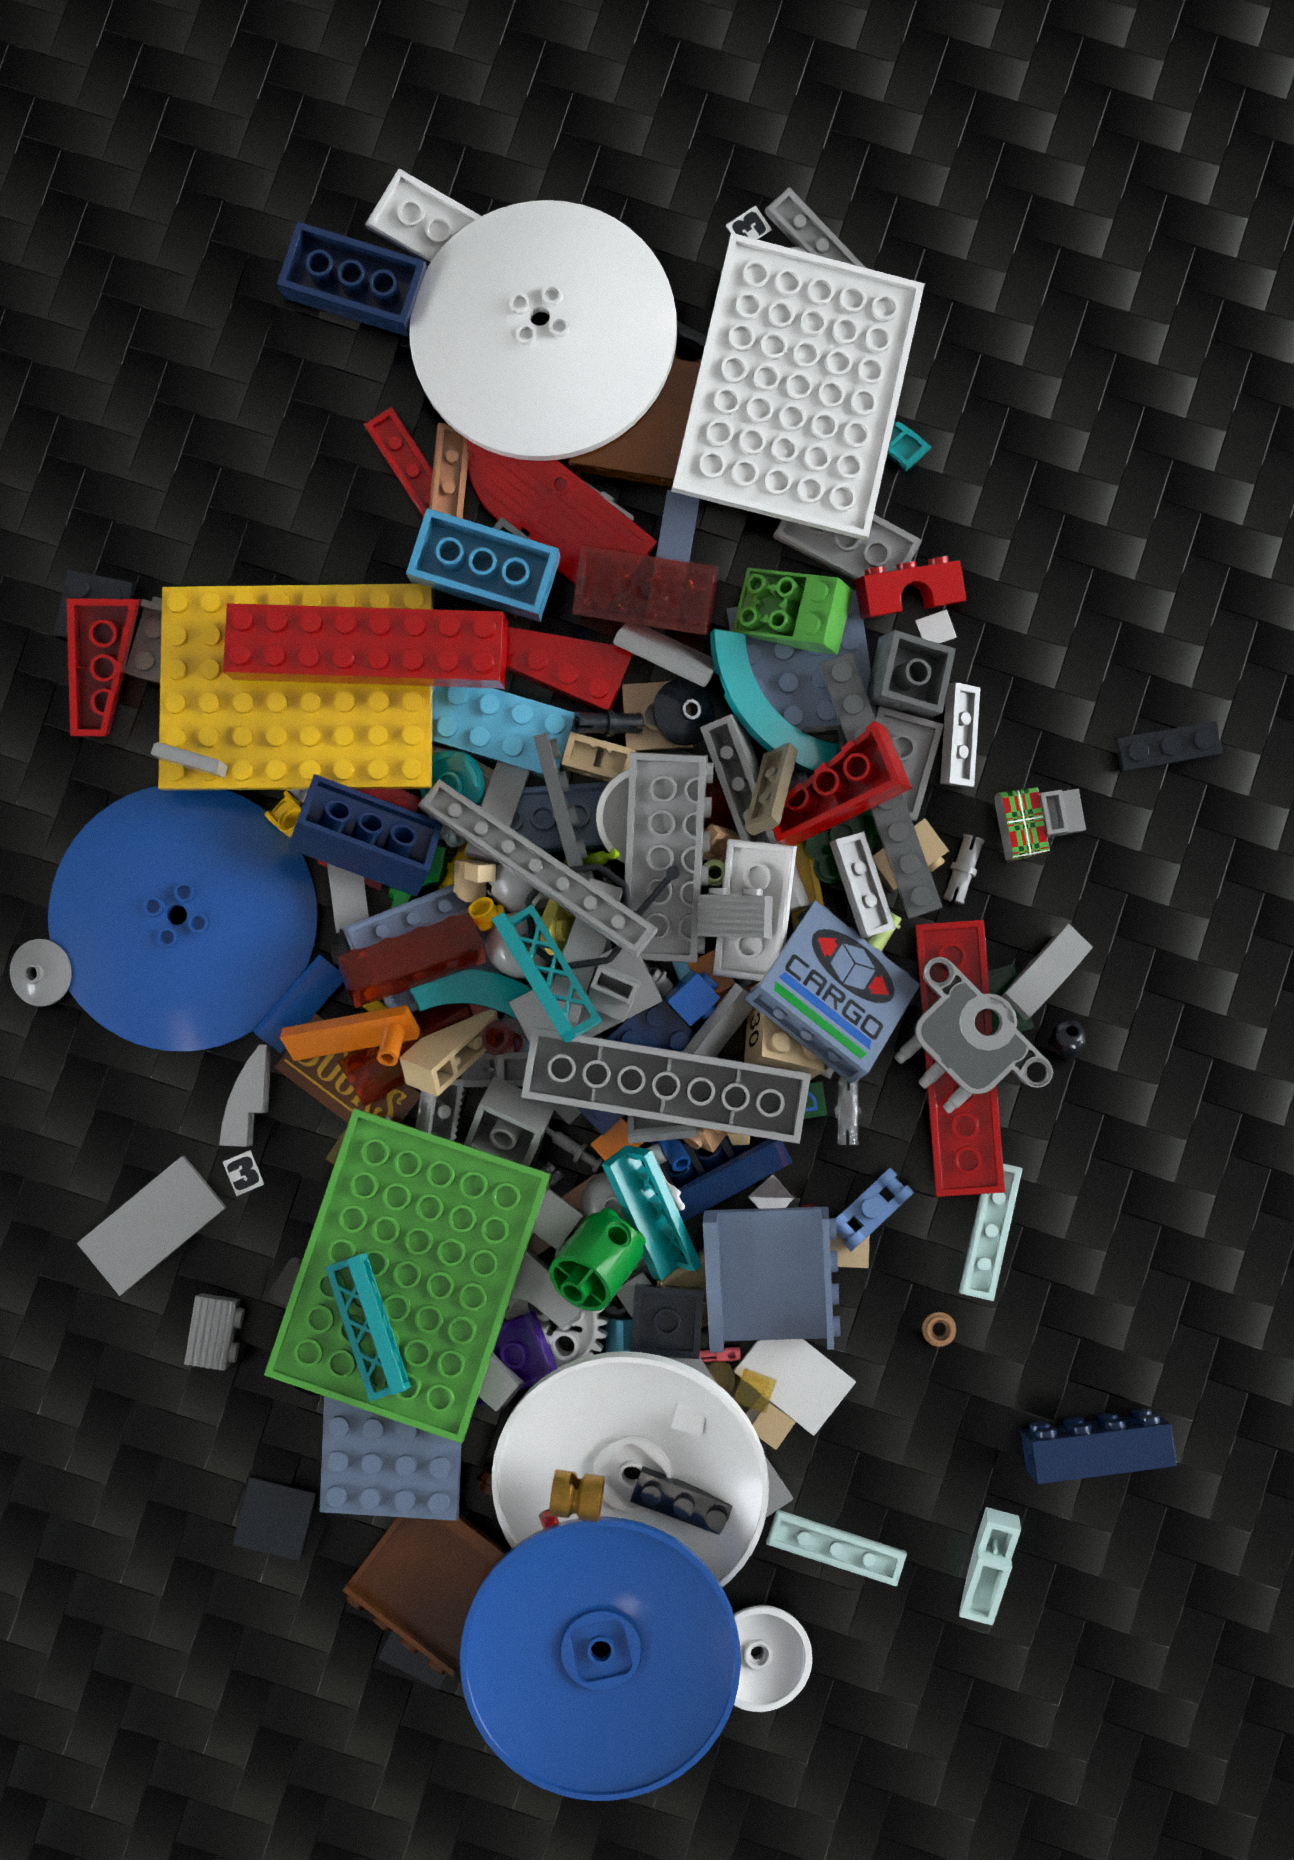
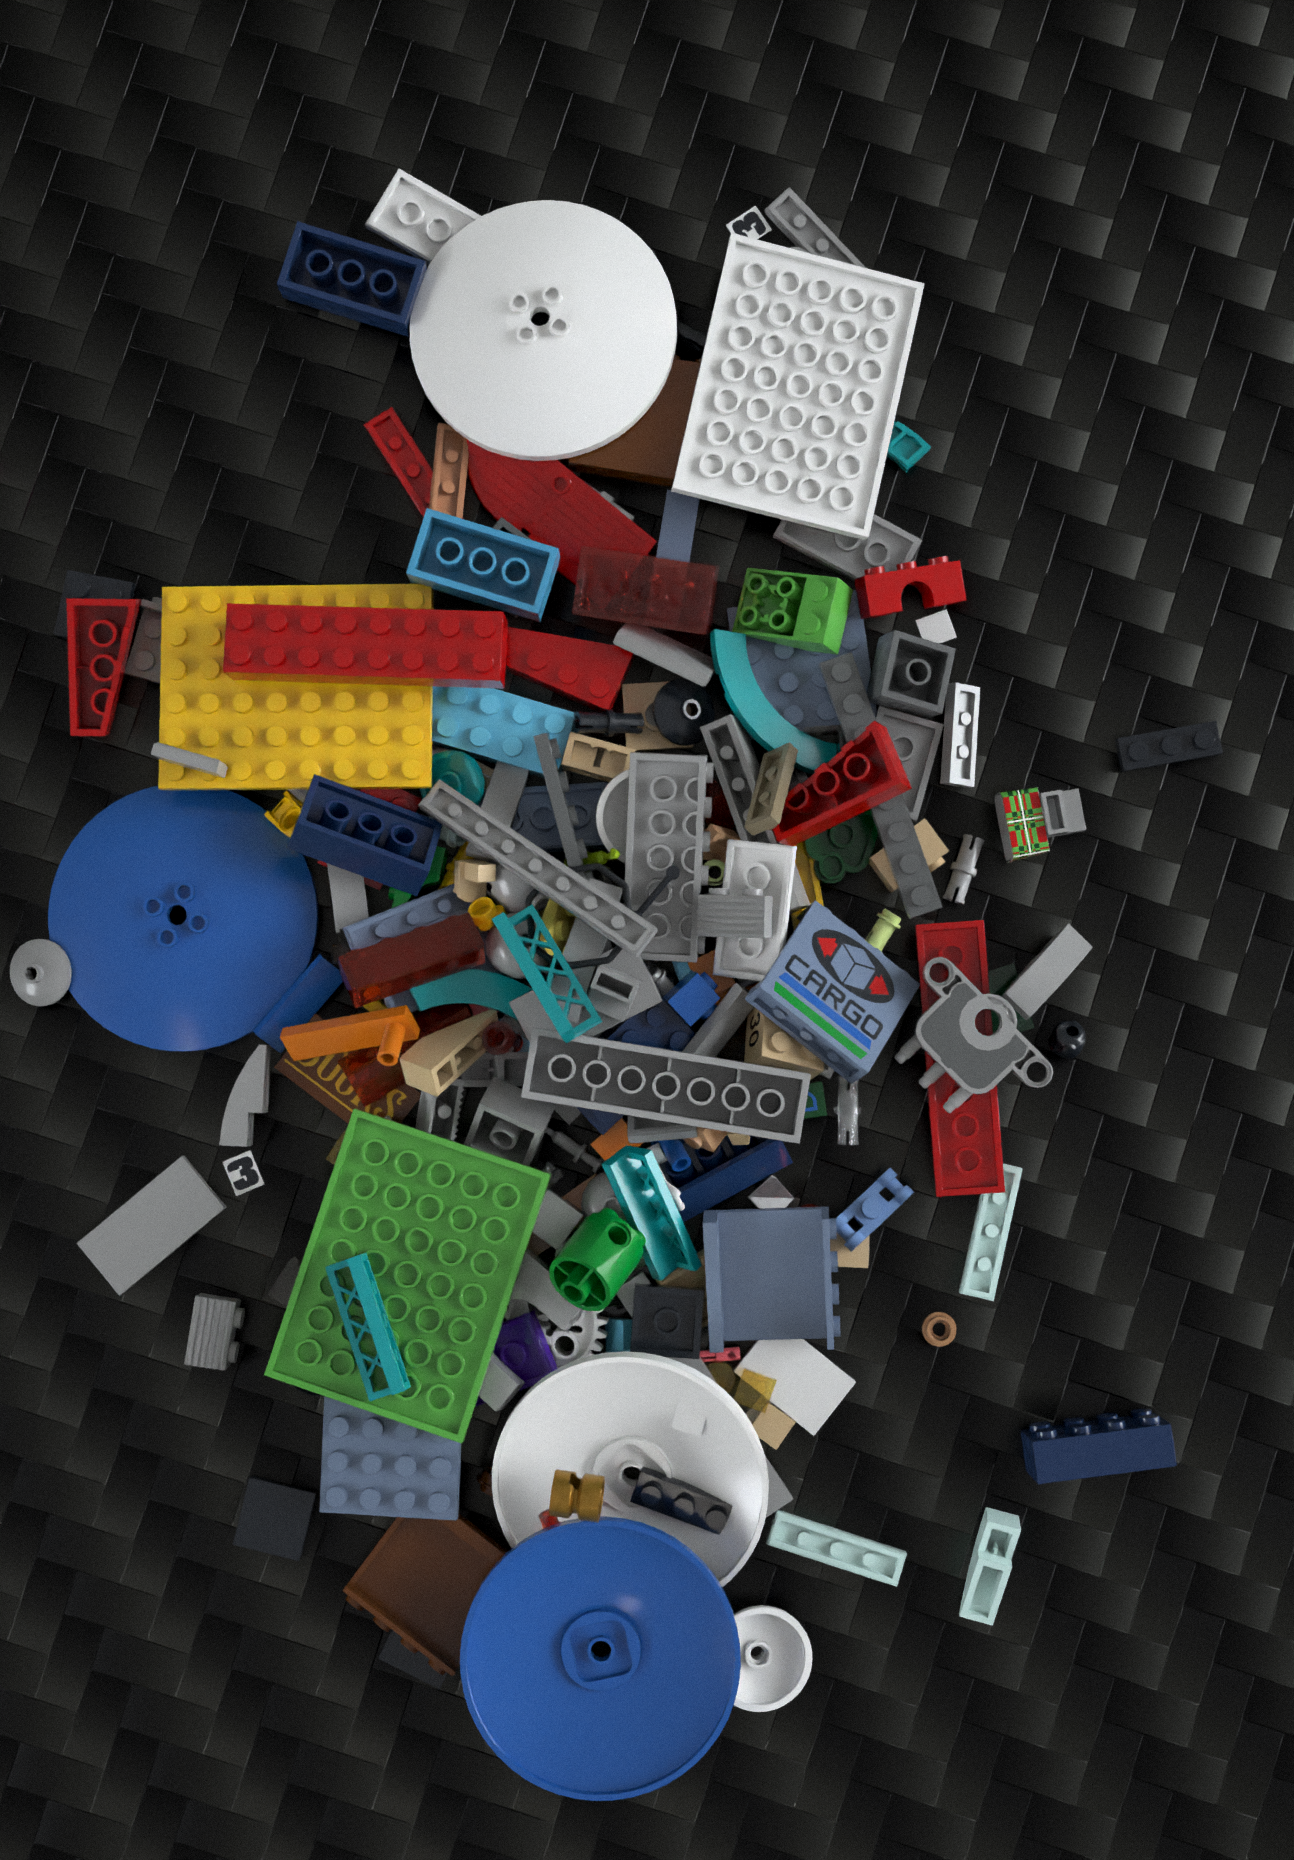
(862, 885): light grey plate -> none

